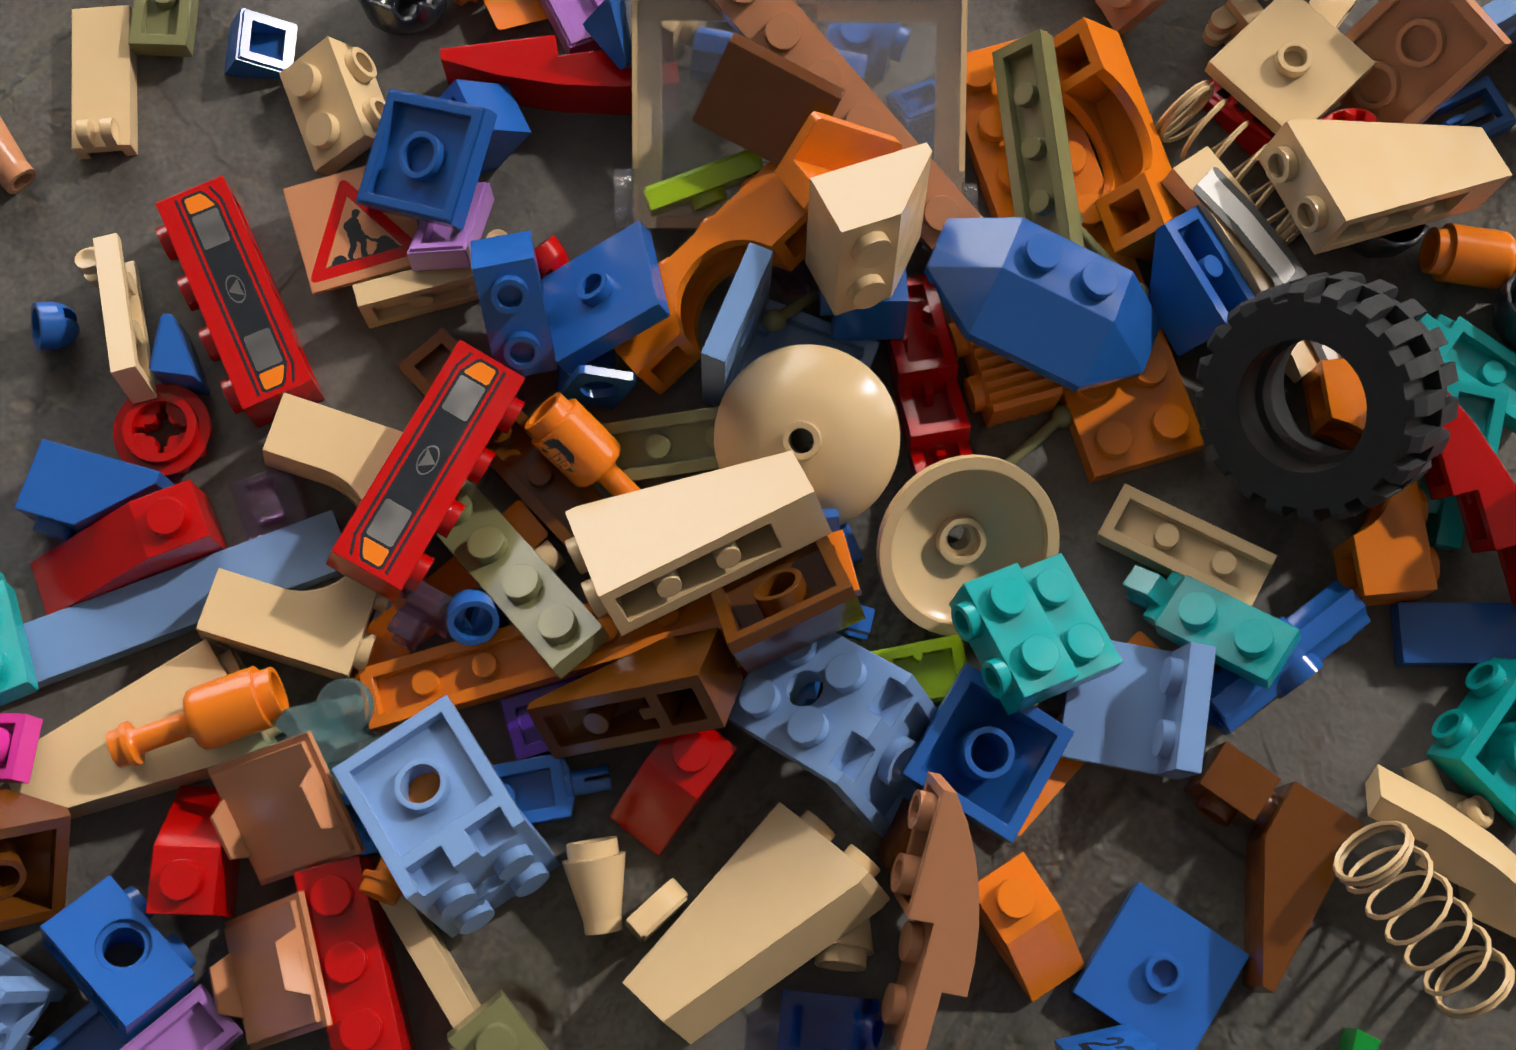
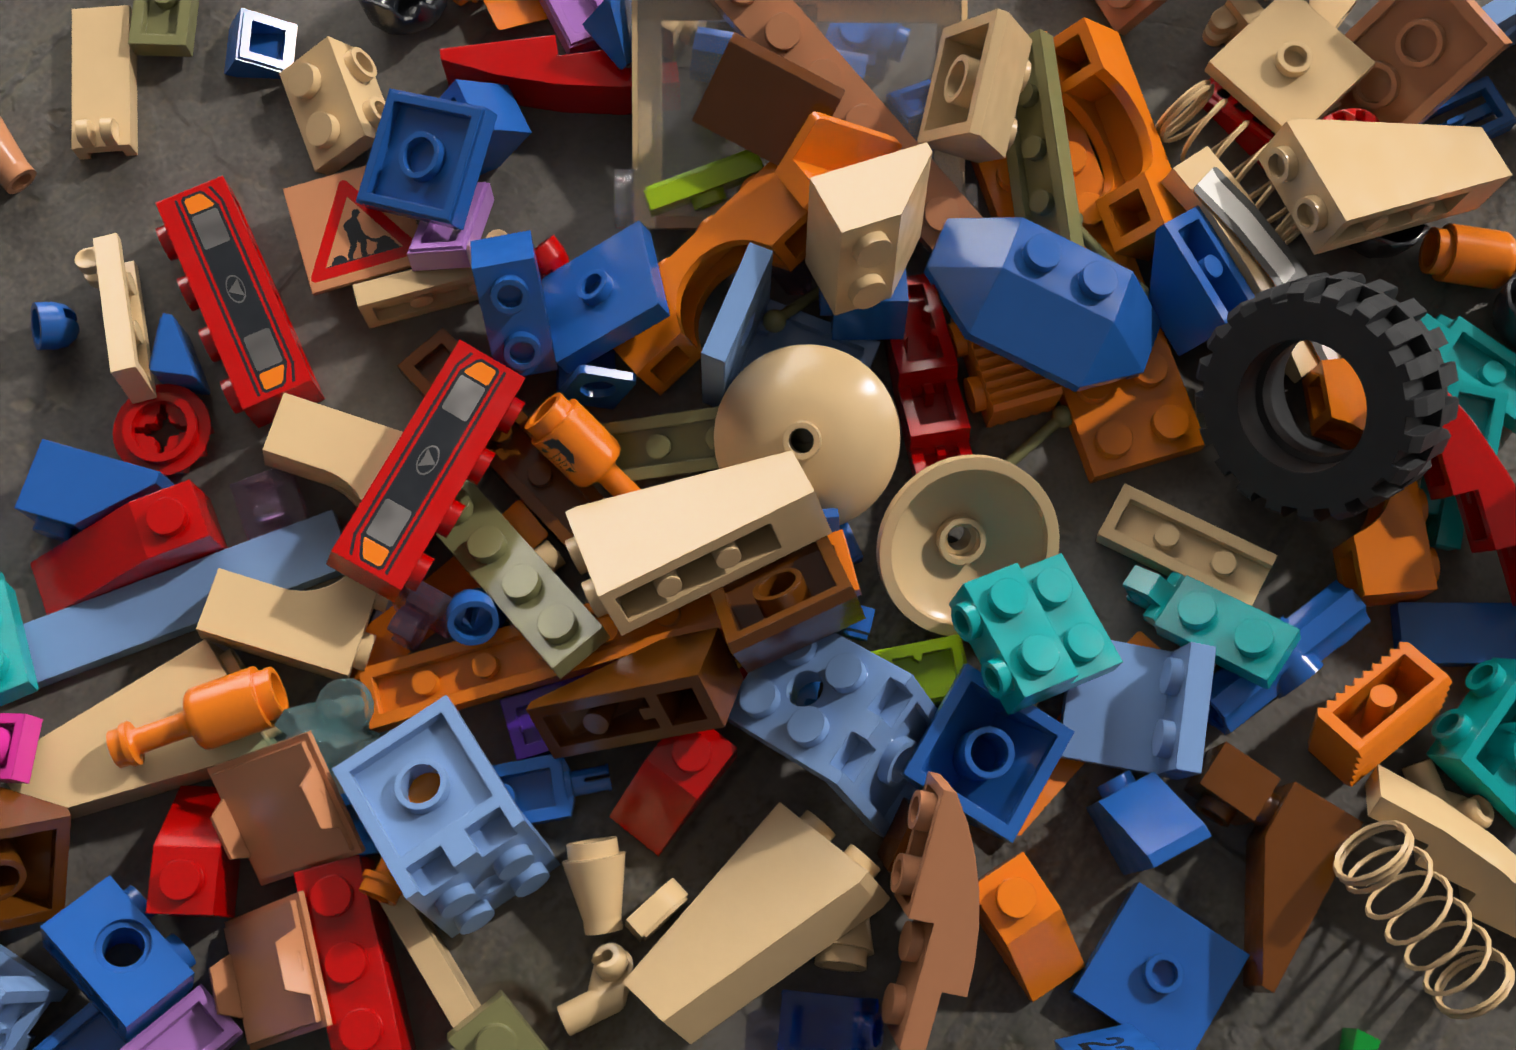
(605, 991): none -> tan arm
(977, 87): none -> tan slope
(1144, 822): none -> blue slope
(1378, 713): none -> orange brick

